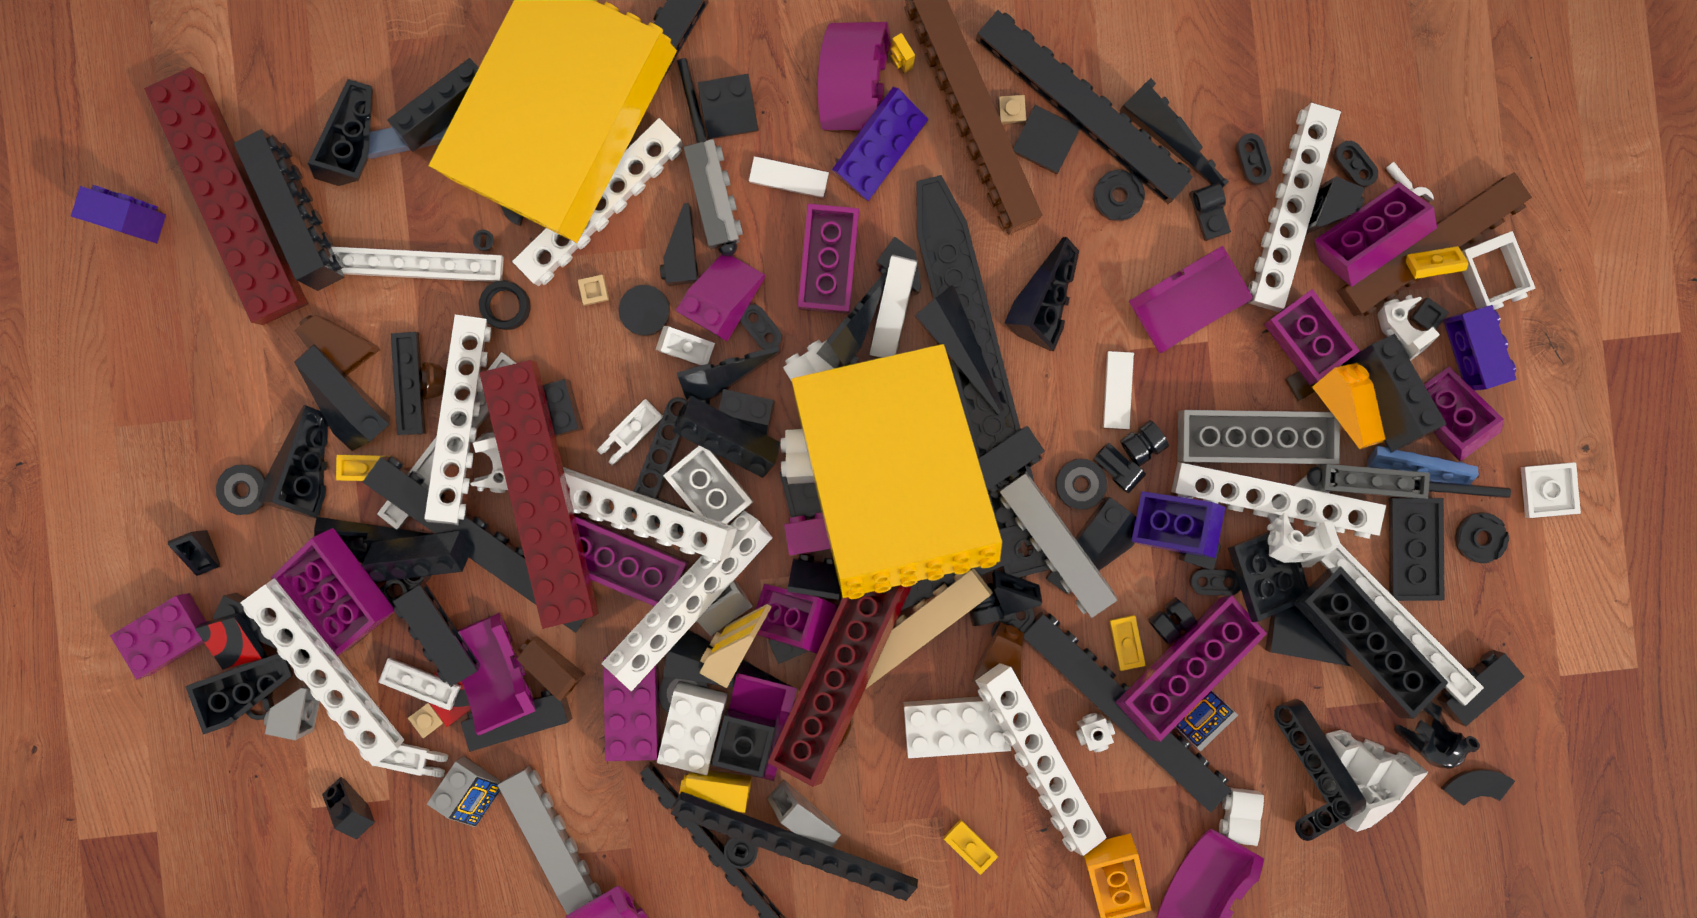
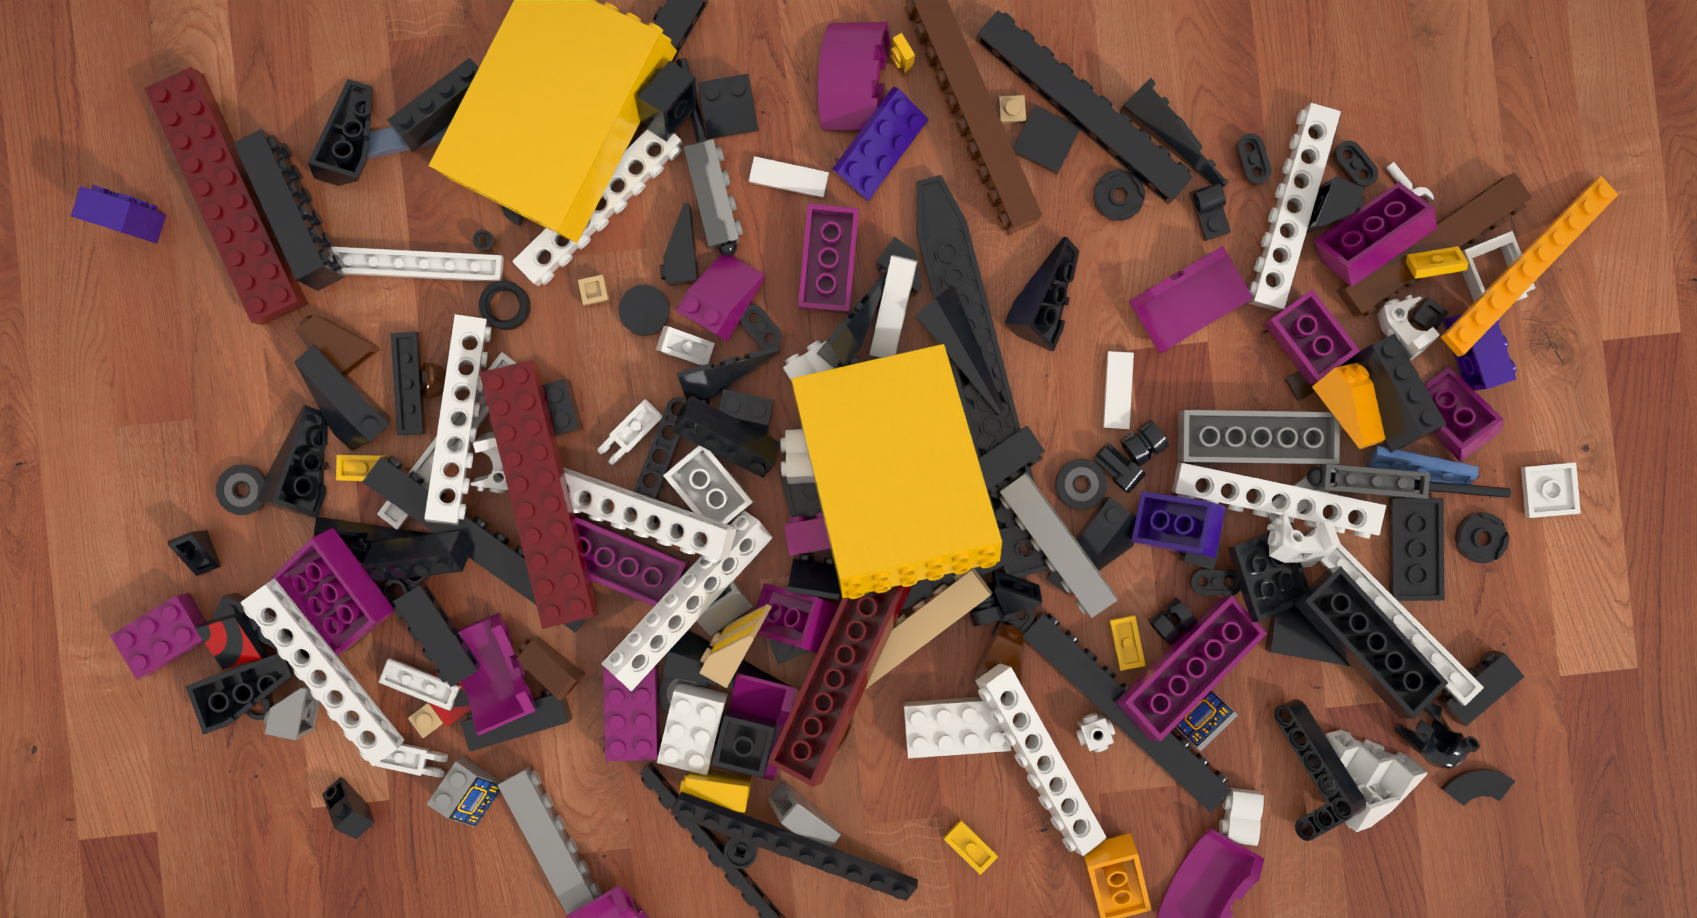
(667, 100): none -> black brick
(1529, 266): none -> light orange plate

